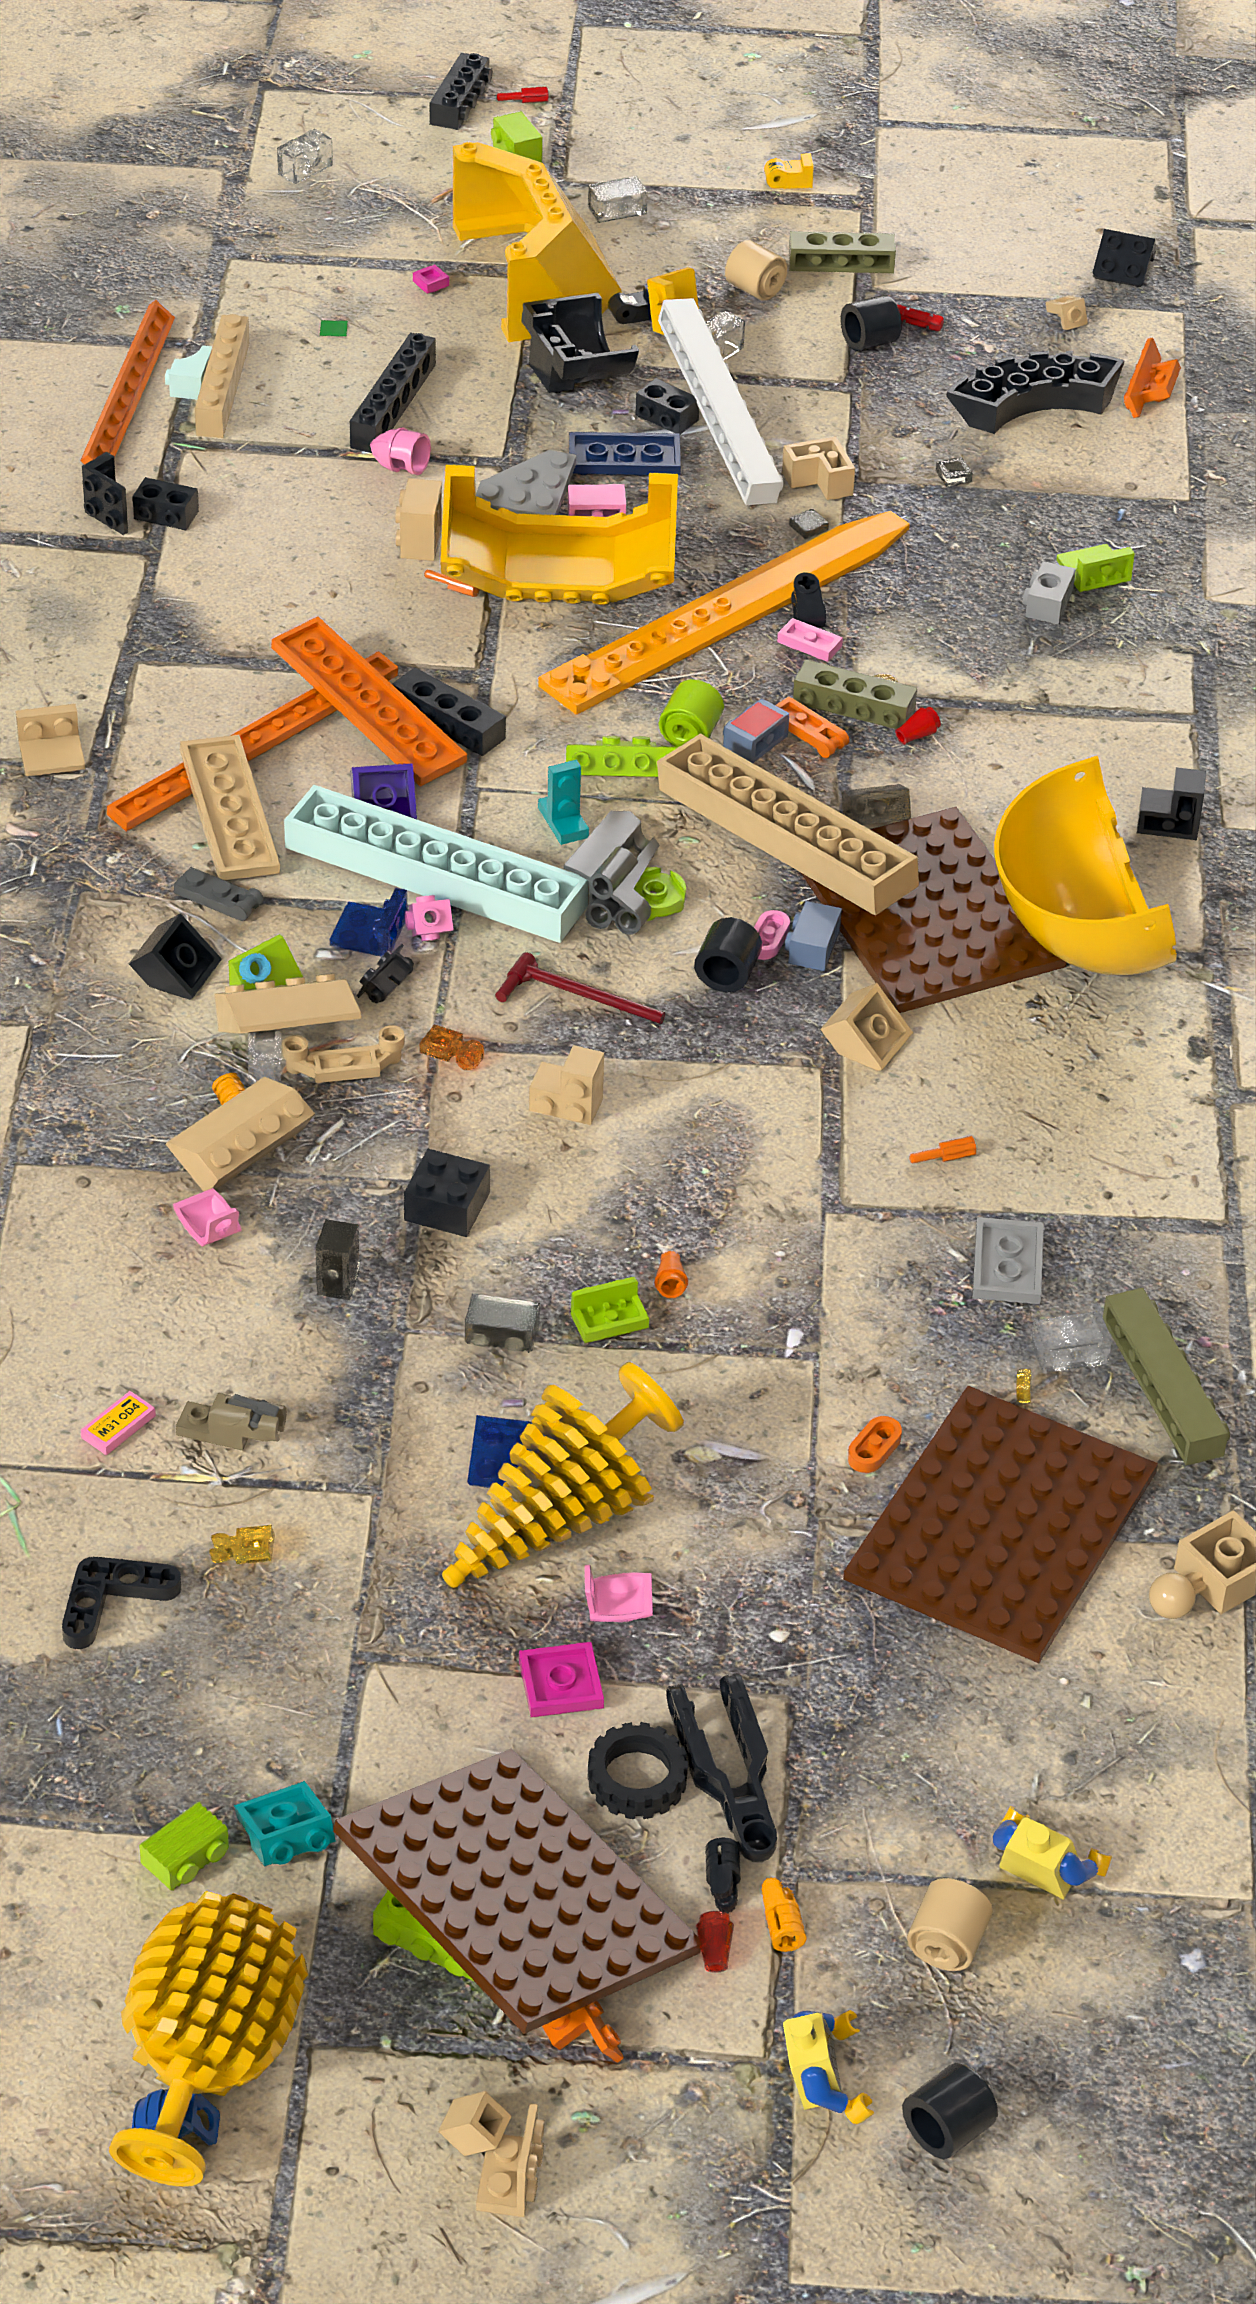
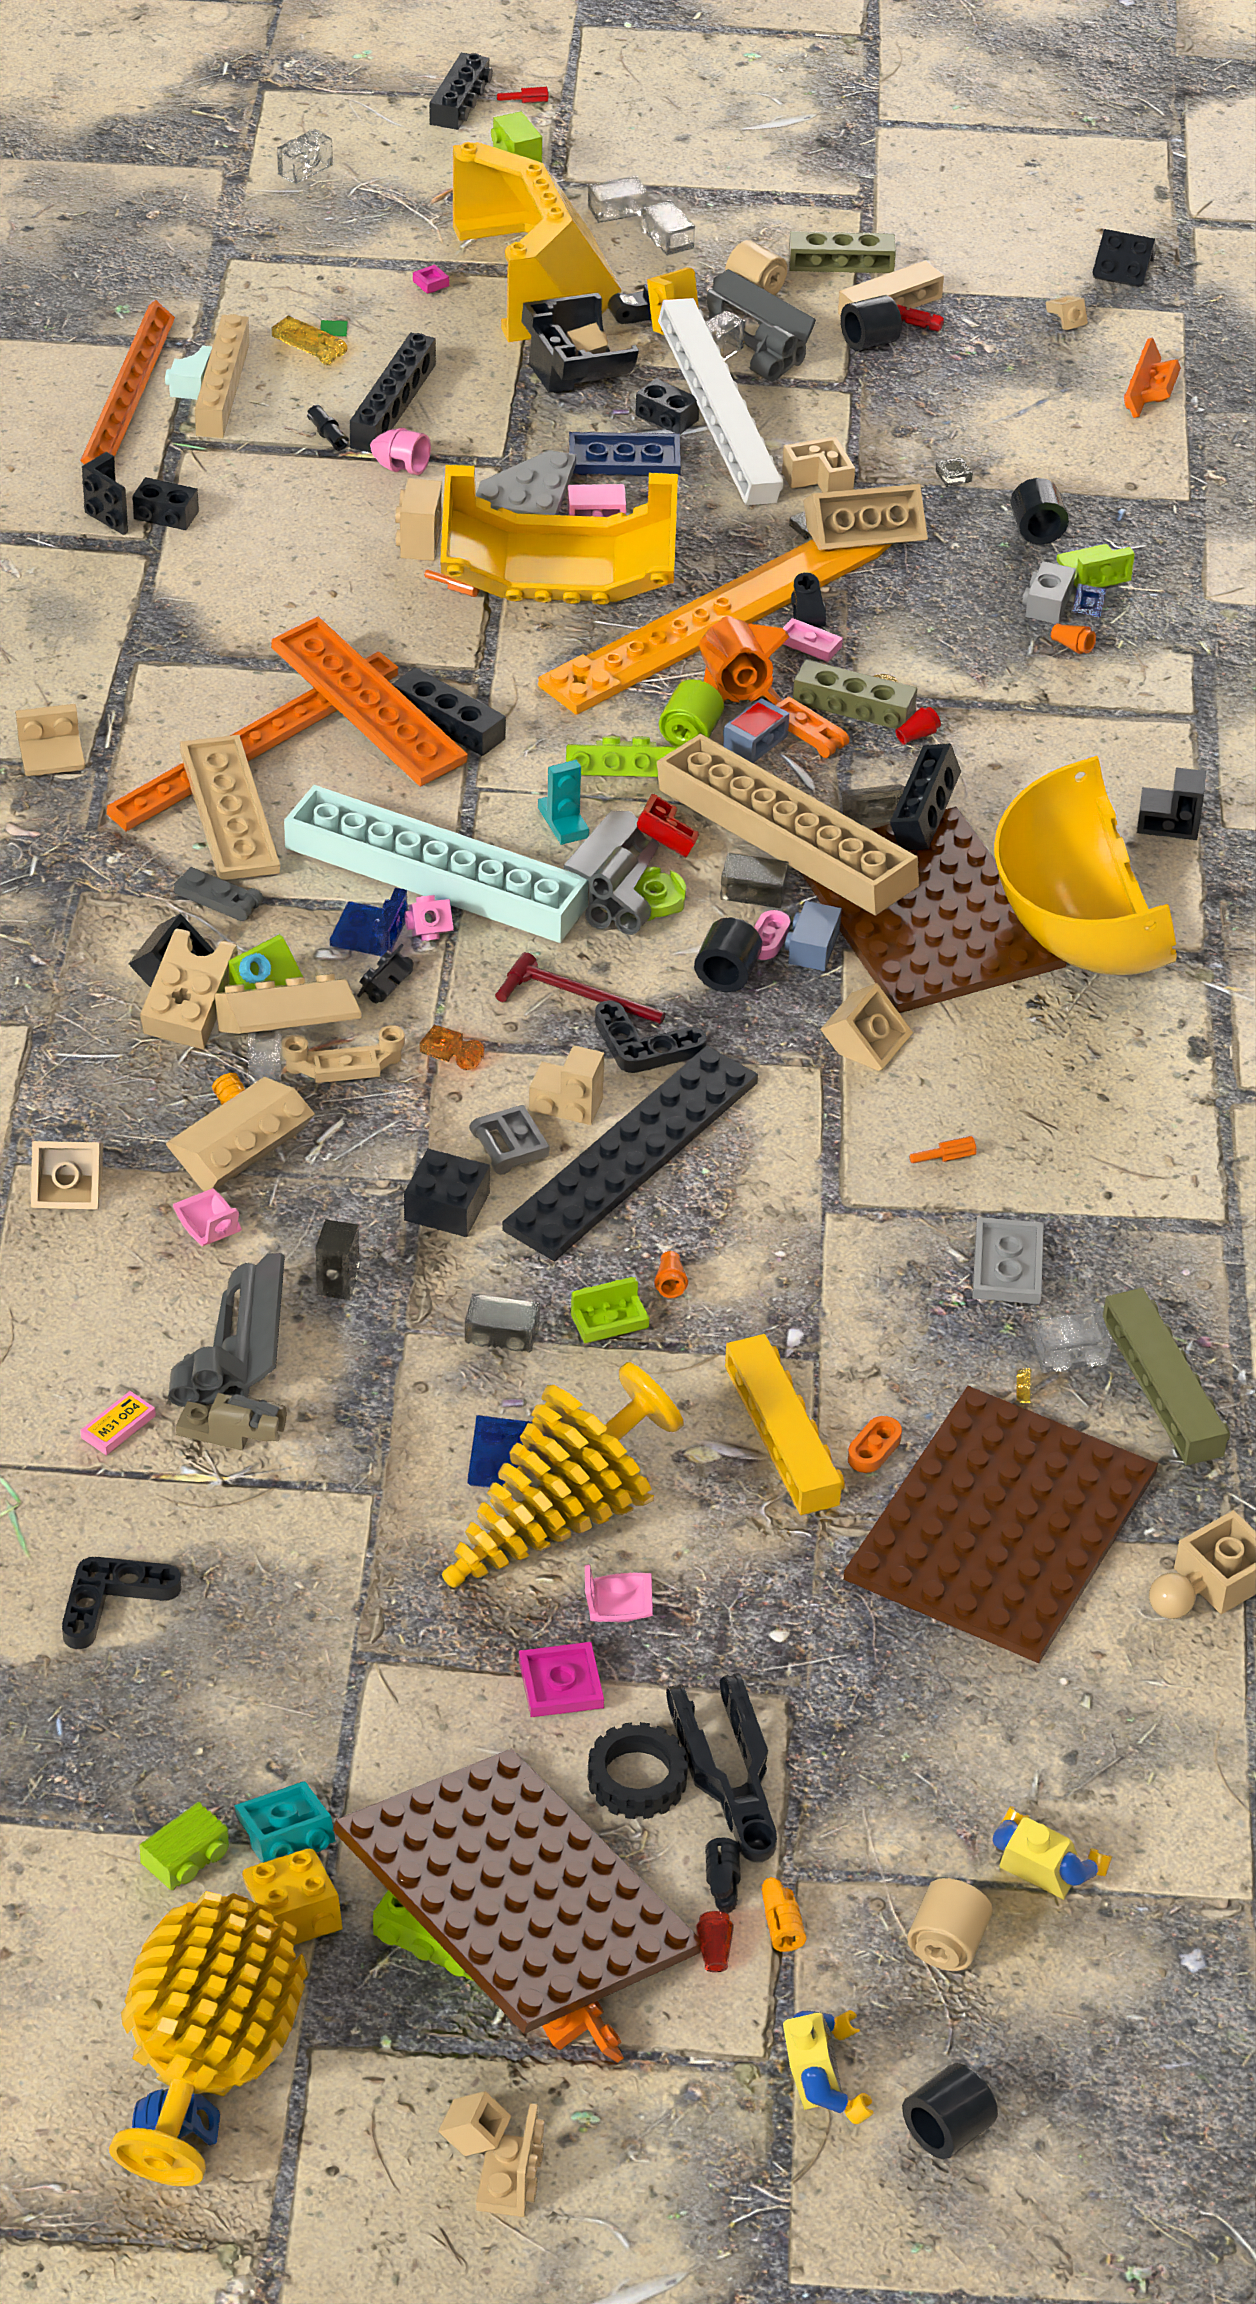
(66, 1174): none -> tan slope
(182, 994): none -> tan brick
(240, 1359): none -> dark grey panel
(248, 1545): clear yellow plate -> none
(297, 1893): none -> yellow bracket
(309, 339): none -> clear yellow plate
(327, 427): none -> black pin
(386, 787): dark purple slope -> none
(519, 1134): none -> flat silver plate
(588, 338): none -> tan brick
(629, 1153): none -> black plate
(632, 1052): none -> black beam
(659, 823): none -> red brick
(668, 227): none -> clear brick
(739, 659): none -> orange brick
(754, 880): none -> clear smoke brick
(781, 329): none -> dark grey panel
(783, 1424): none -> yellow brick
(790, 173): yellow leg -> none
(866, 517): none -> tan slope
(906, 286): none -> brick
(925, 797): none -> black brick
(1034, 384): black brick -> none
(1039, 511): none -> black piece
(1077, 638): none -> orange cone
(1089, 600): none -> clear blue slope

